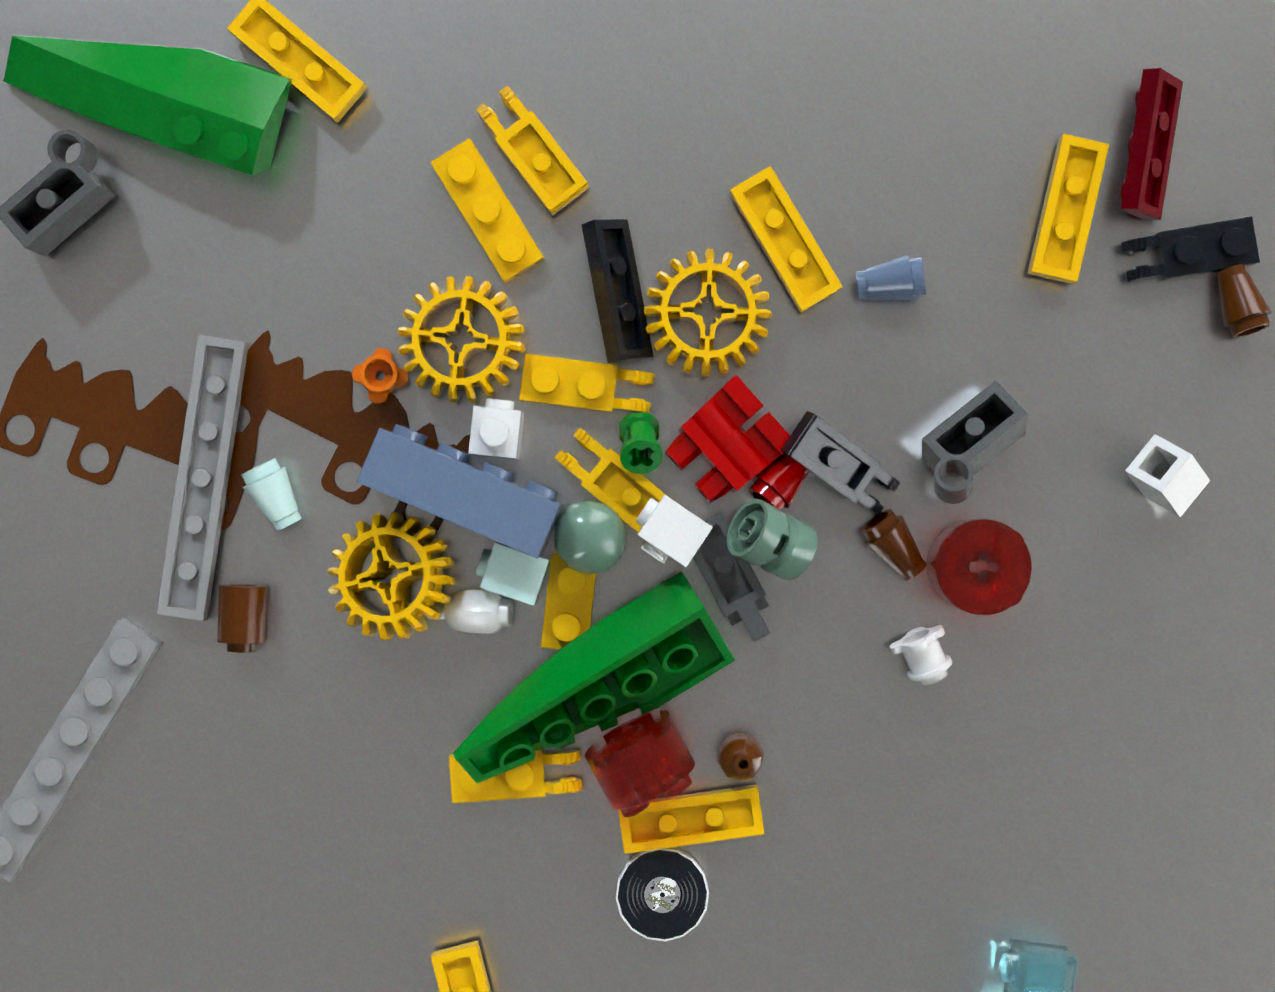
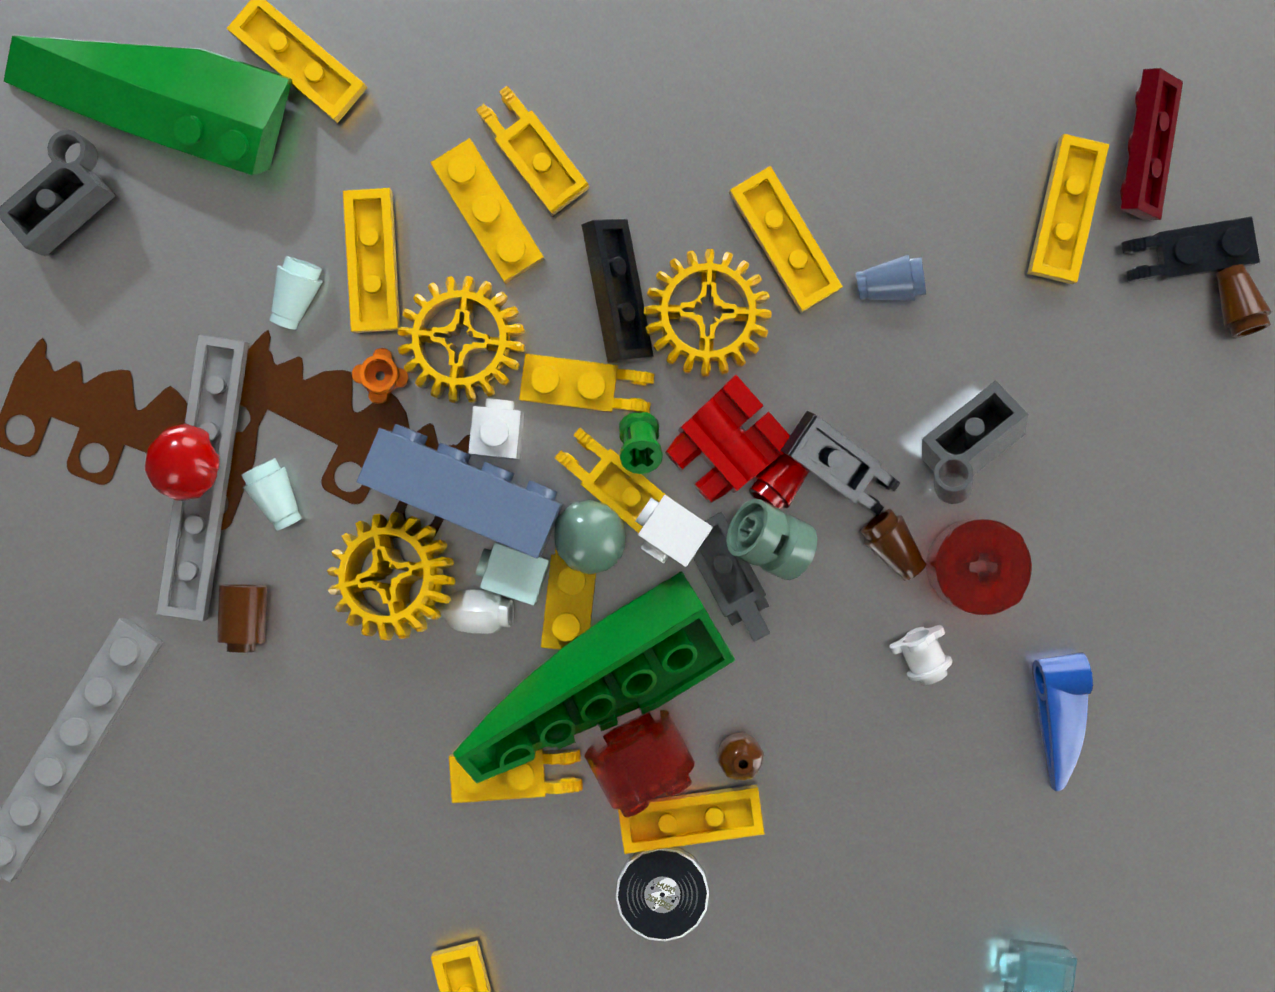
(182, 462): none -> red hair
(294, 291): none -> light aqua cone
(371, 260): none -> yellow plate
(1062, 703): none -> blue piece
(1167, 475): white brick -> none

